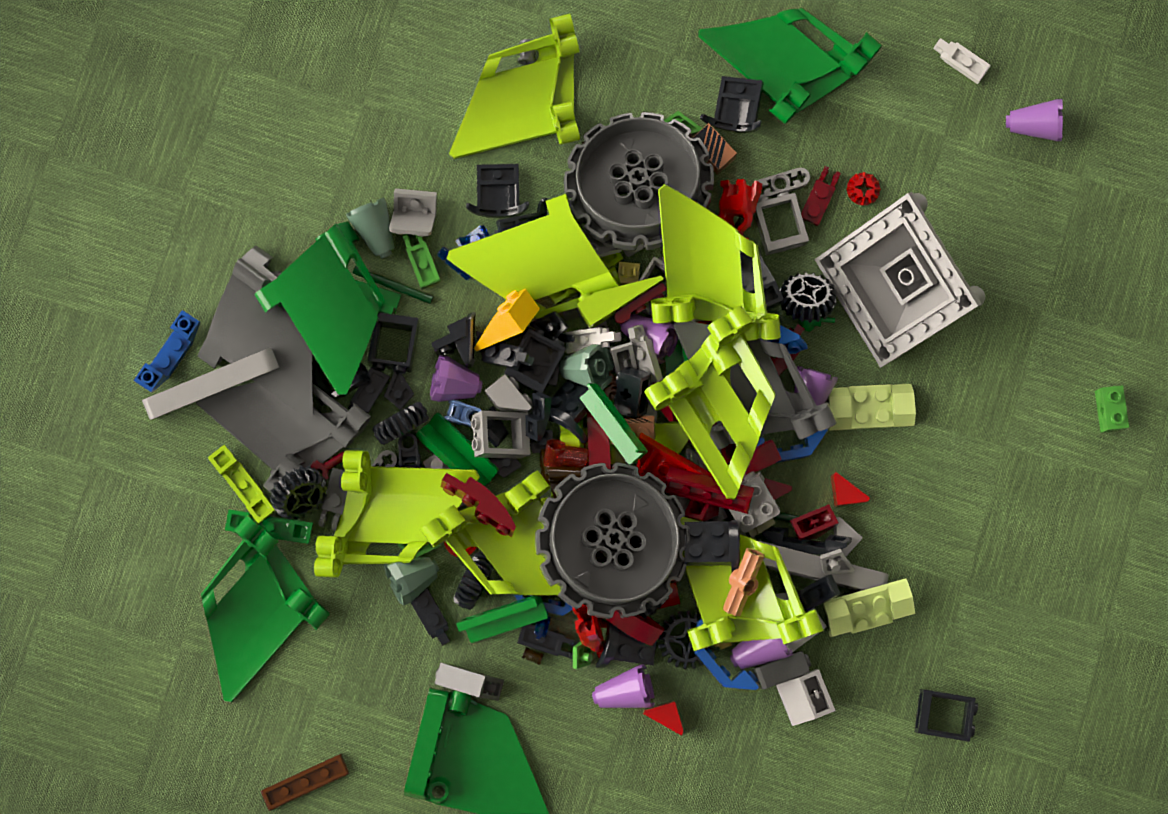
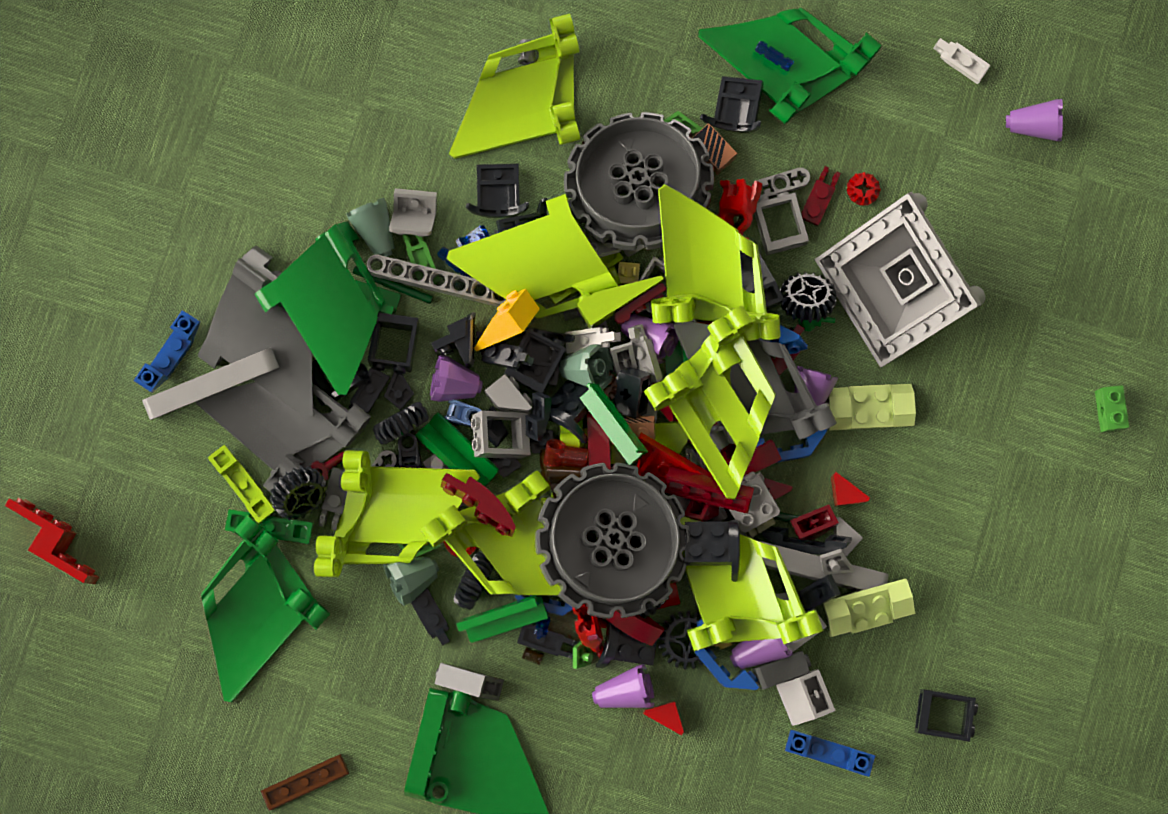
(53, 540): none -> red bracket
(427, 281): none -> light grey beam
(551, 324): black piece -> none
(743, 582): nougat piece -> none
(774, 55): none -> clear blue axle
(830, 753): none -> blue slope

